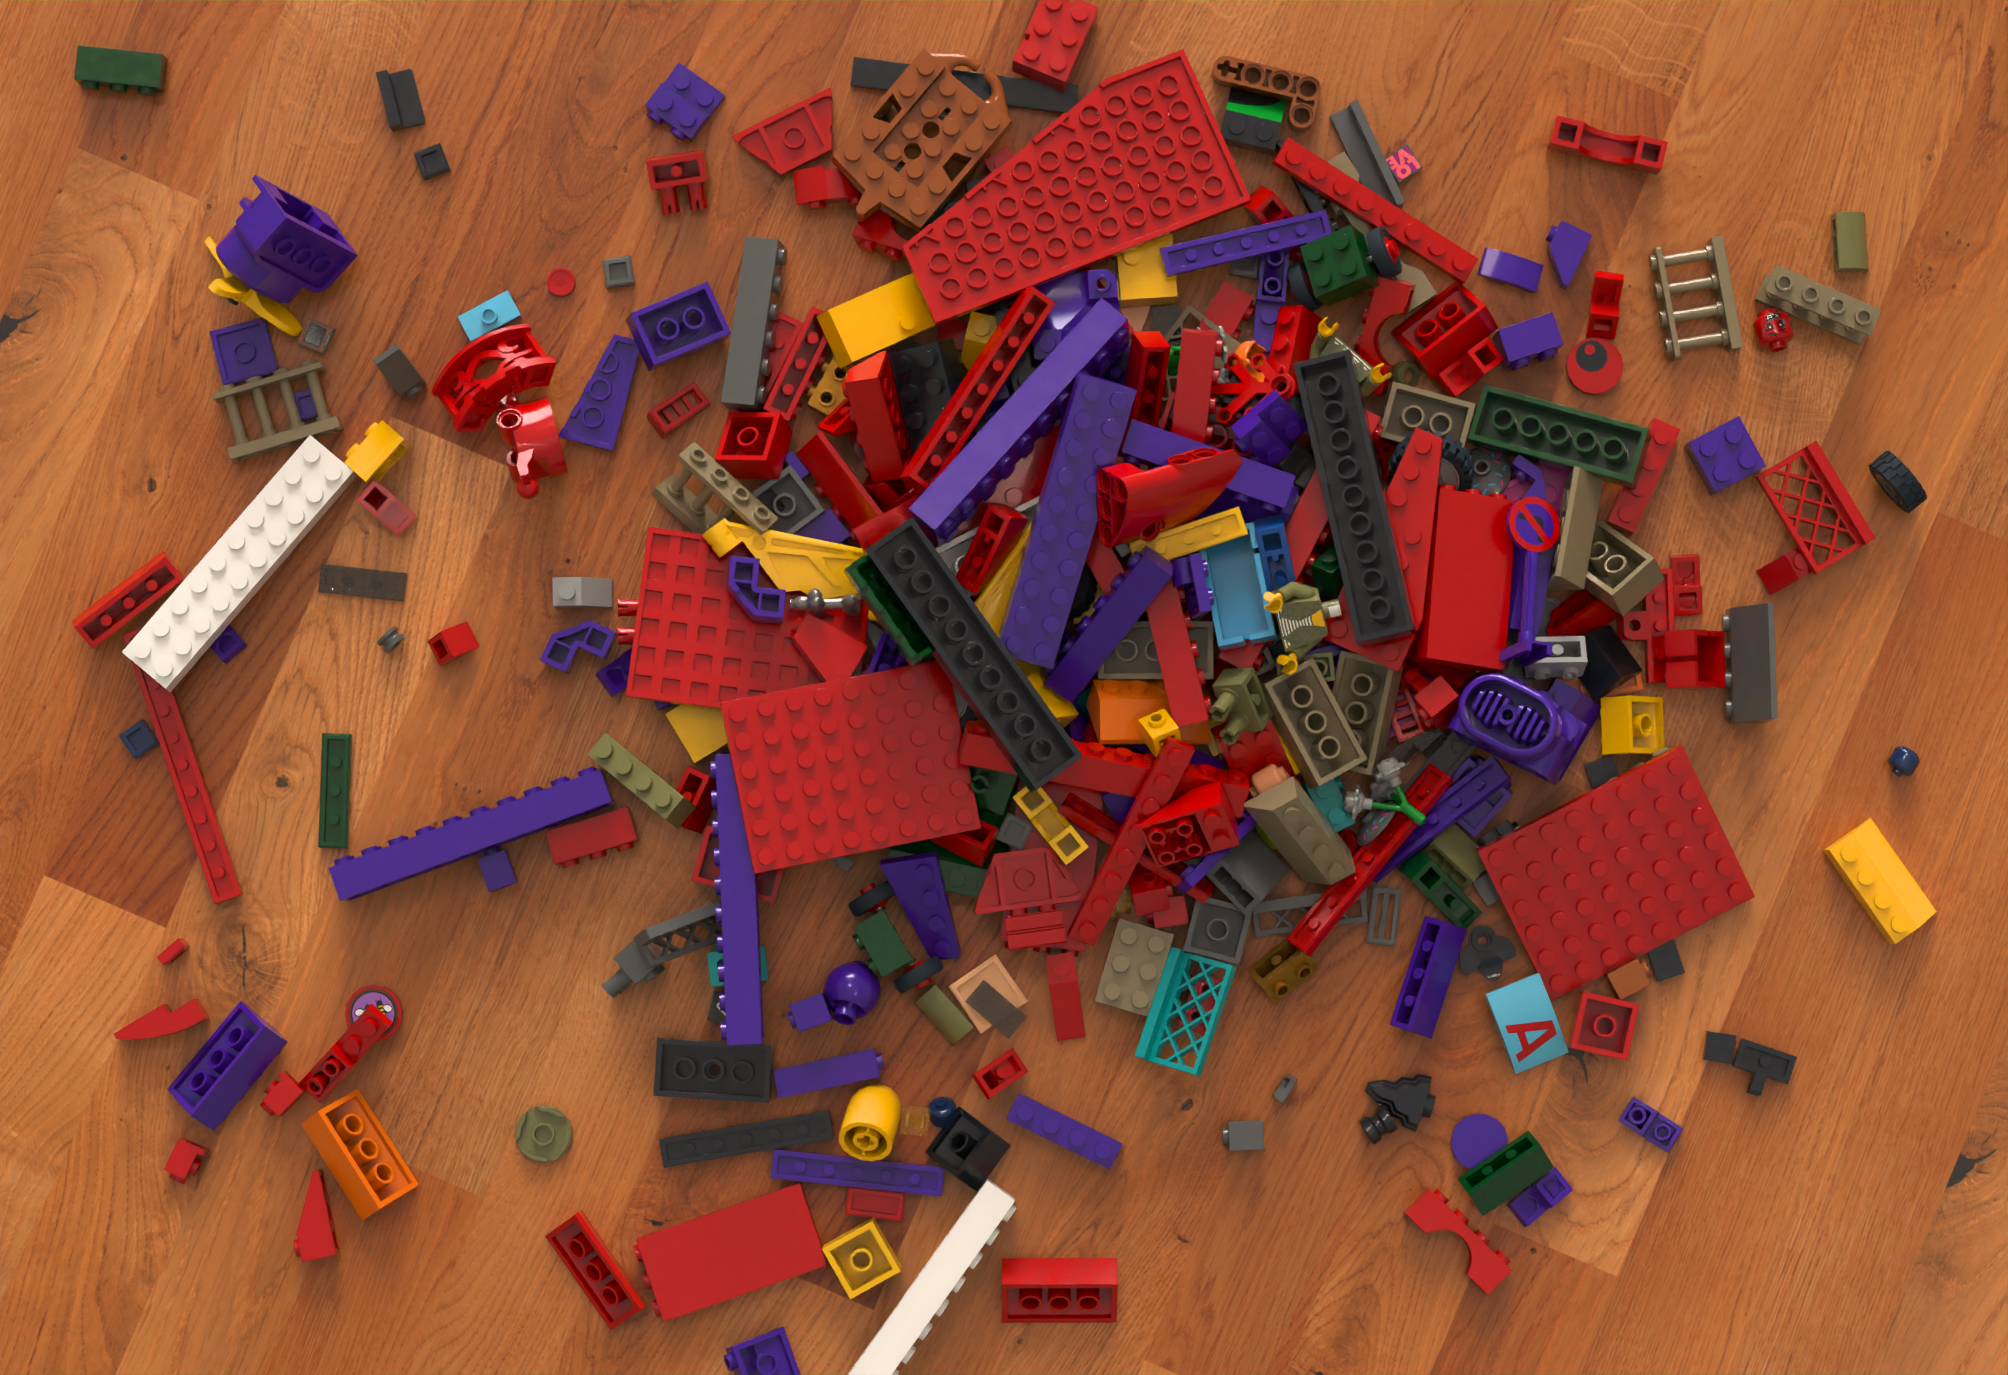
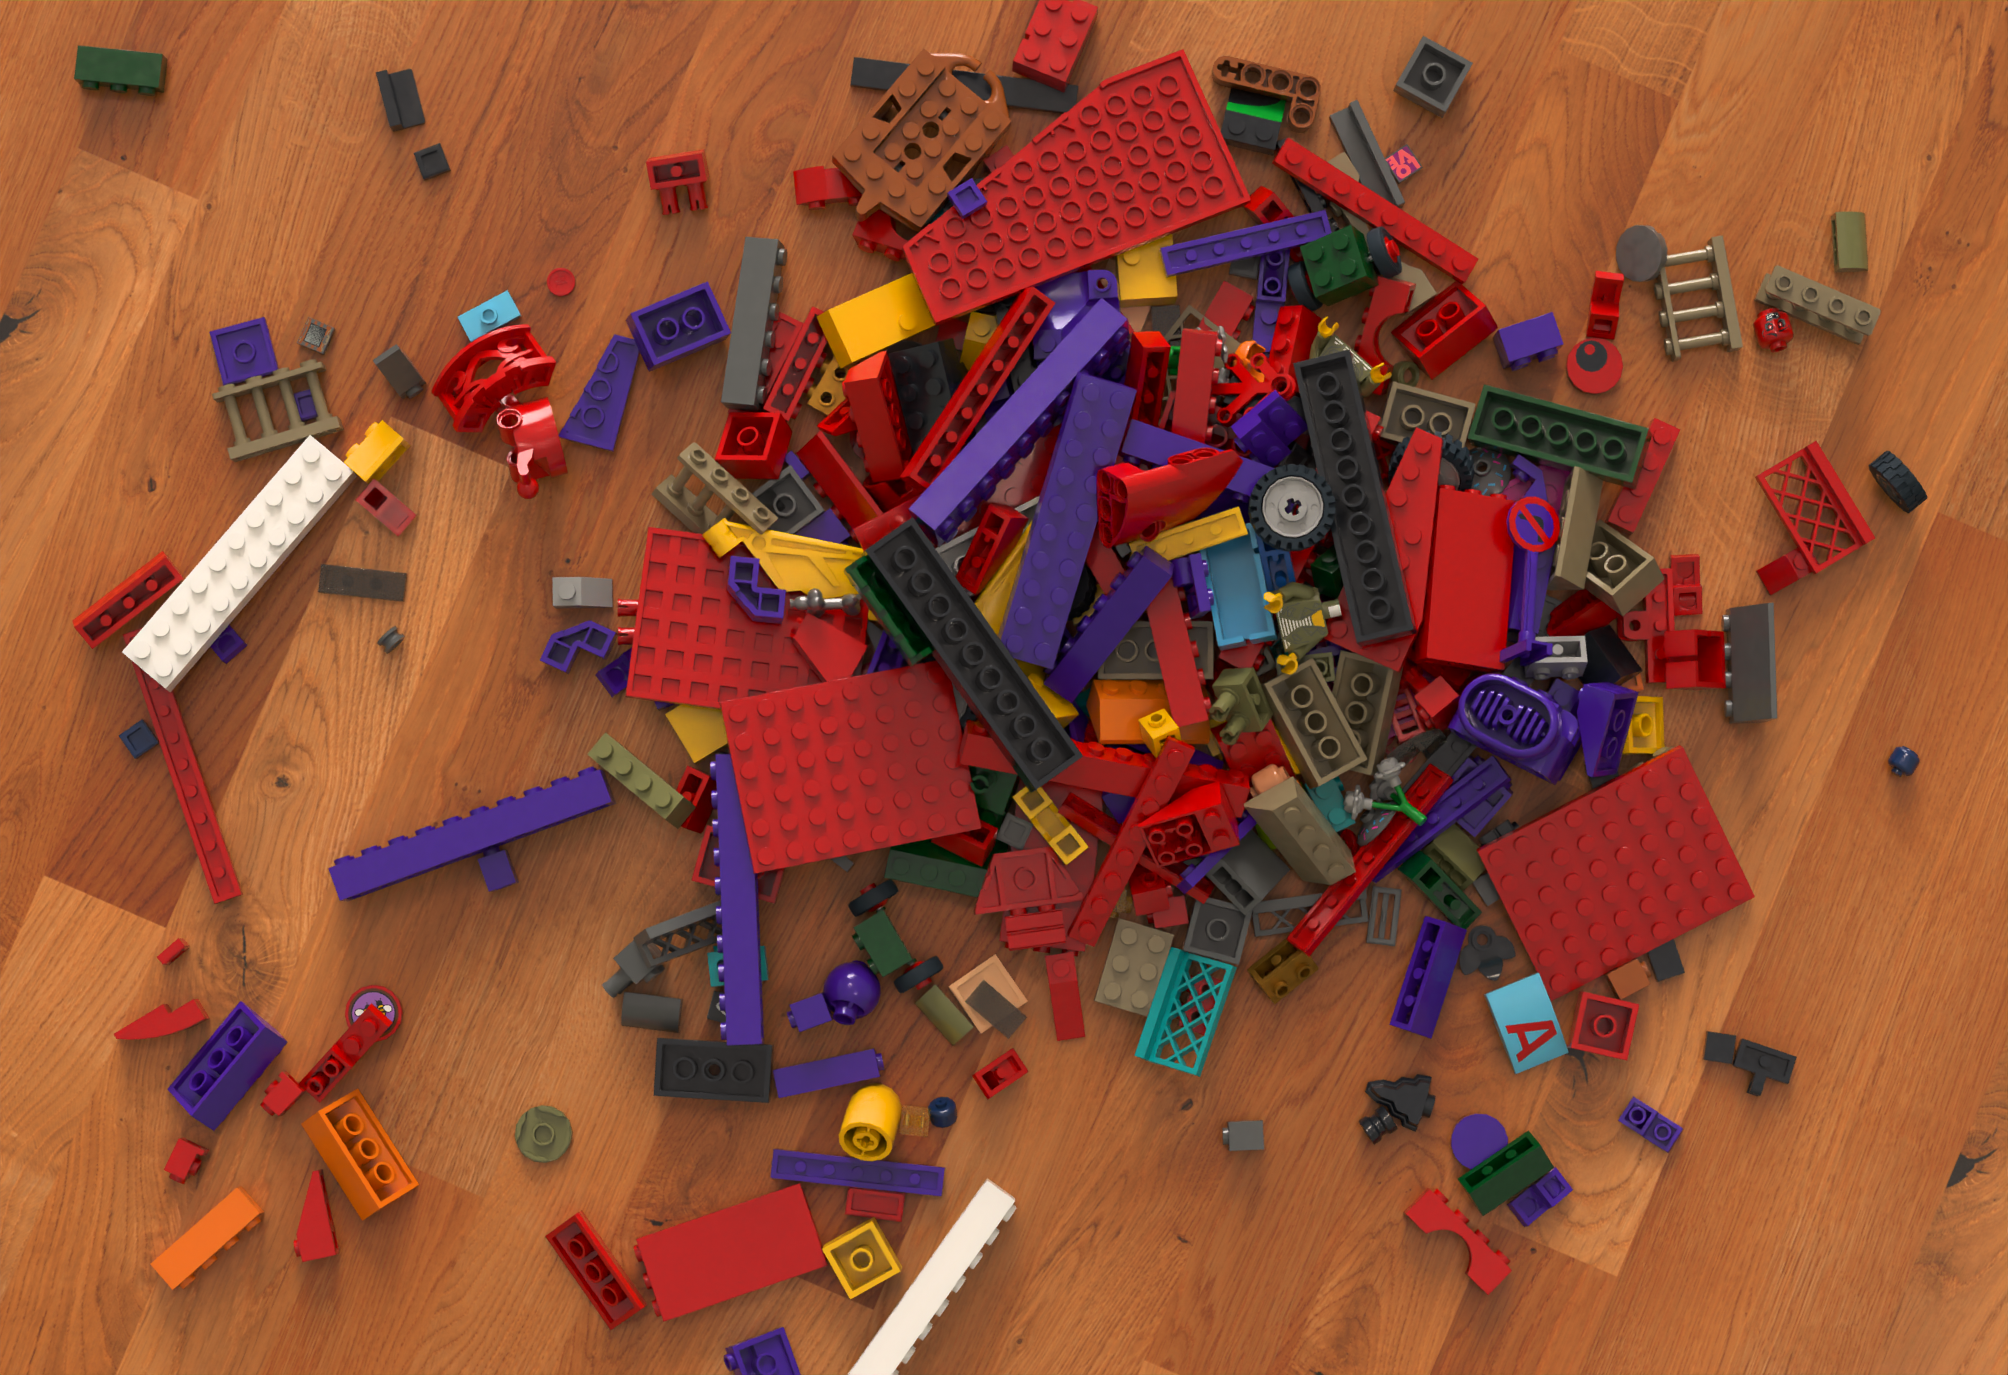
(206, 1238): none -> orange brick
(277, 253): dark purple brick -> none
(335, 790): dark green tile -> none
(453, 643): red brick -> none
(592, 837): red brick -> none
(618, 272): dark grey tile -> none
(651, 1012): none -> dark grey brick
(658, 424): red slope -> none
(684, 103): dark purple plate -> none
(746, 1138): black plate -> none
(792, 135): red wing -> none
(924, 898): dark purple wing -> none
(967, 198): none -> dark purple tile
(968, 1149): black slope -> none
(1059, 1290): red slope -> none
(1064, 1131): dark purple brick -> none
(1284, 1088): dark grey tile -> none
(1296, 485): none -> wheel
(1432, 77): none -> dark grey brick
(1469, 368): red brick -> none
(1510, 269): dark purple slope -> none
(1566, 250): dark purple slope -> none
(1604, 723): none -> dark purple slope
(1626, 151): red arch -> none
(1641, 253): none -> flat silver tile
(1724, 456): dark purple brick -> none
(1880, 882): yellow slope -> none

